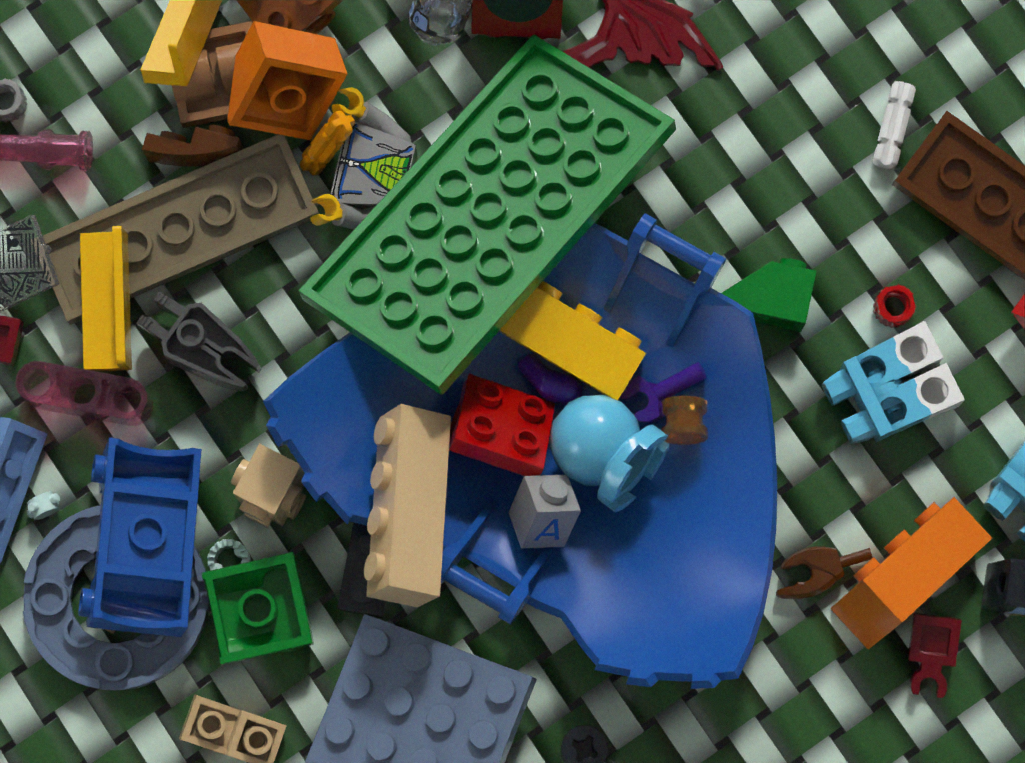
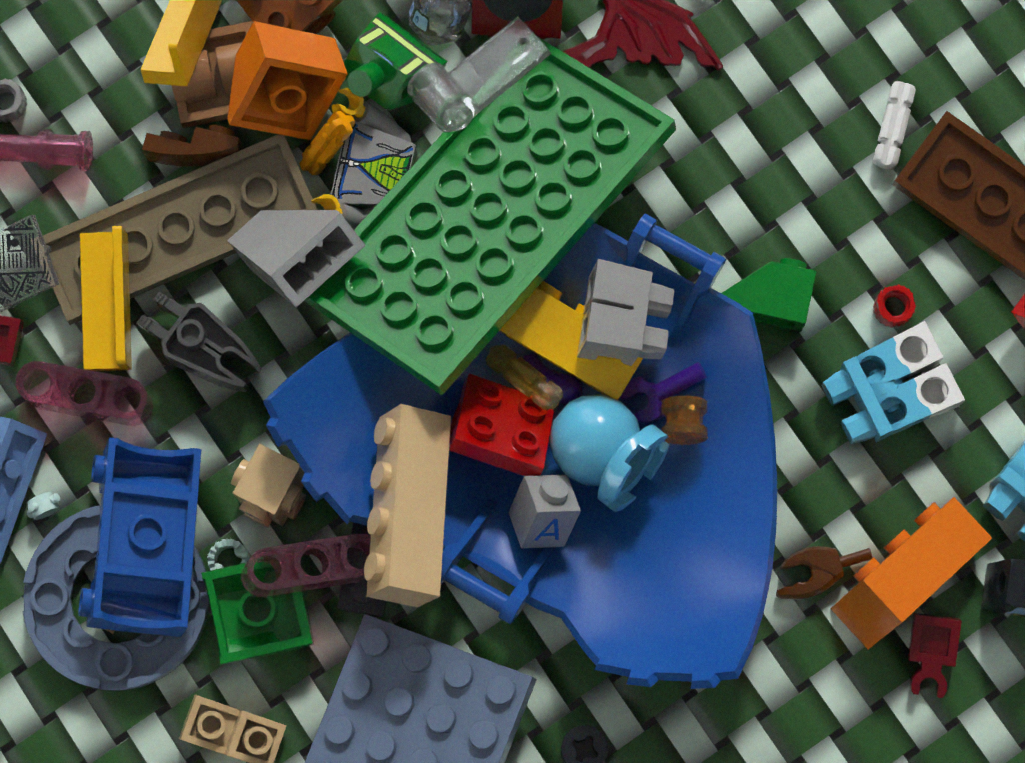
(289, 573): none -> clear pink beam
(296, 249): none -> light grey slope
(385, 61): none -> green torso
(459, 95): none -> clear door
(524, 377): none -> clear yellow axle
(617, 314): none -> light grey hips

